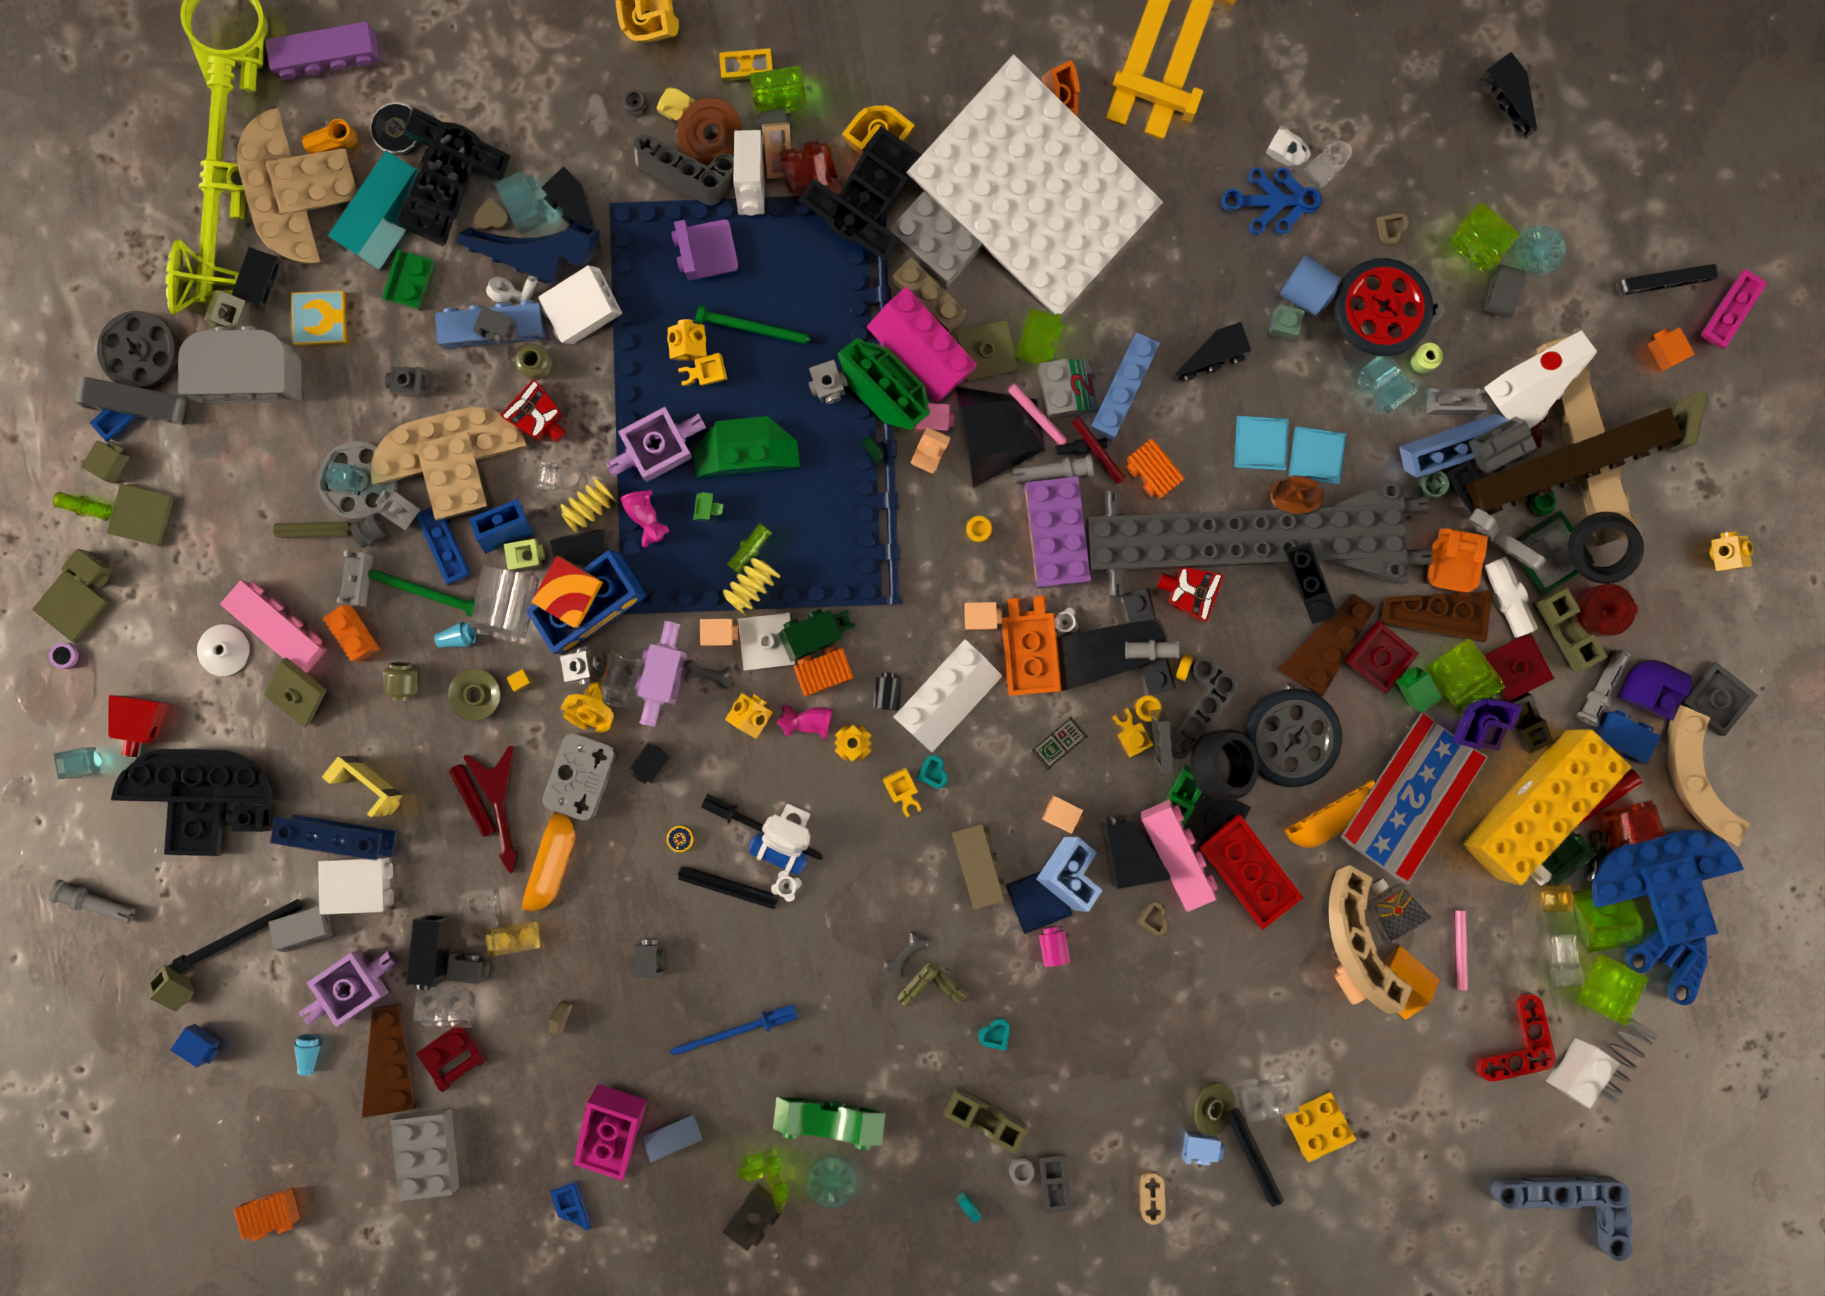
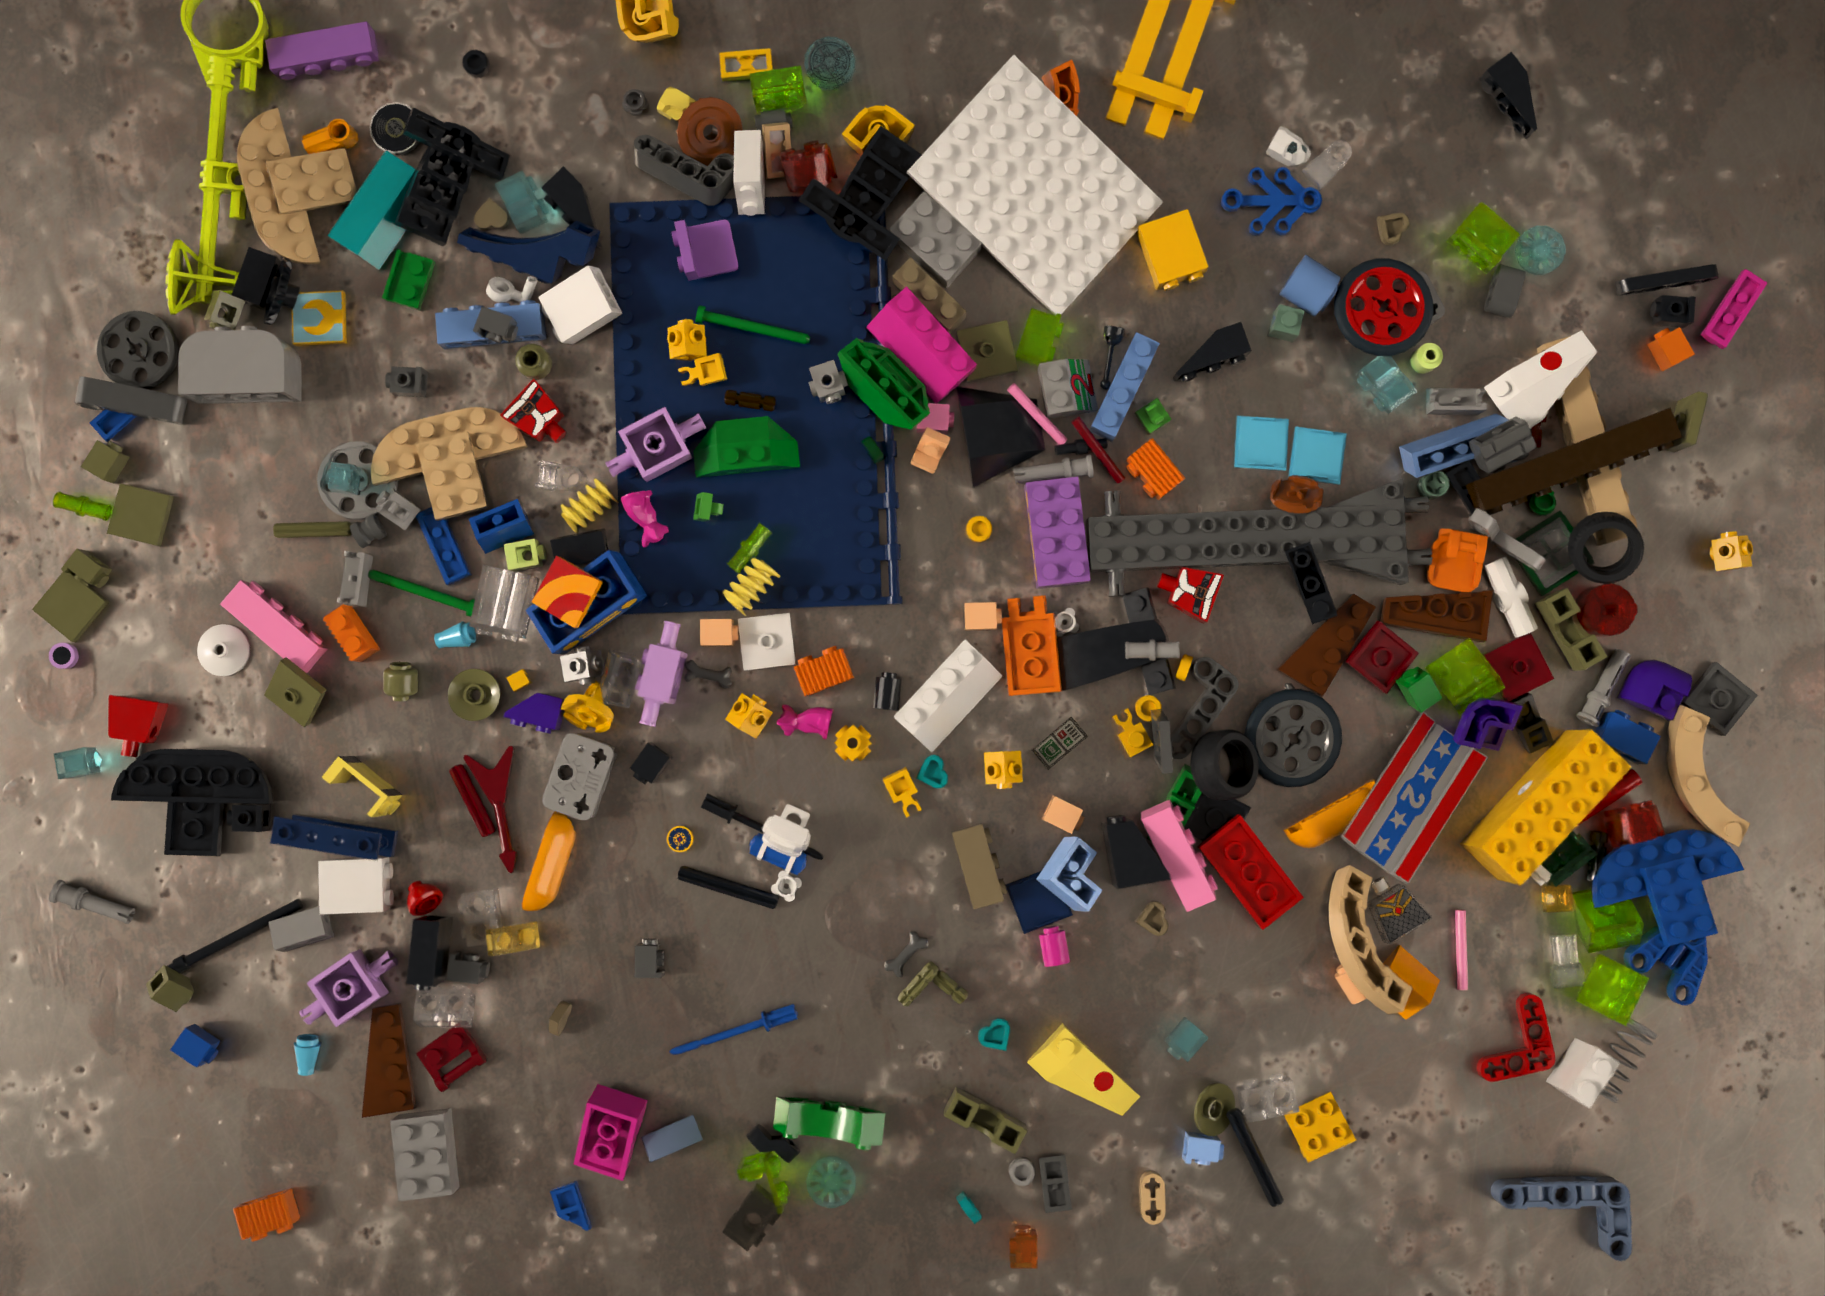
(280, 292): none -> black gear
(423, 898): none -> red brick
(476, 63): none -> black tile
(538, 710): none -> dark purple slope
(750, 400): none -> dark brown axle
(765, 1142): none -> black piece
(813, 633): dark green brick -> none
(829, 63): none -> clear light blue tile
(1003, 768): none -> yellow brick
(1024, 1247): none -> clear orange brick
(1076, 1068): none -> light yellow wedge
(1112, 336): none -> black hinge
(1152, 416): none -> bright green tile
(1172, 250): none -> yellow brick
(1185, 1040): none -> clear light blue brick
(1682, 315): none -> black brick

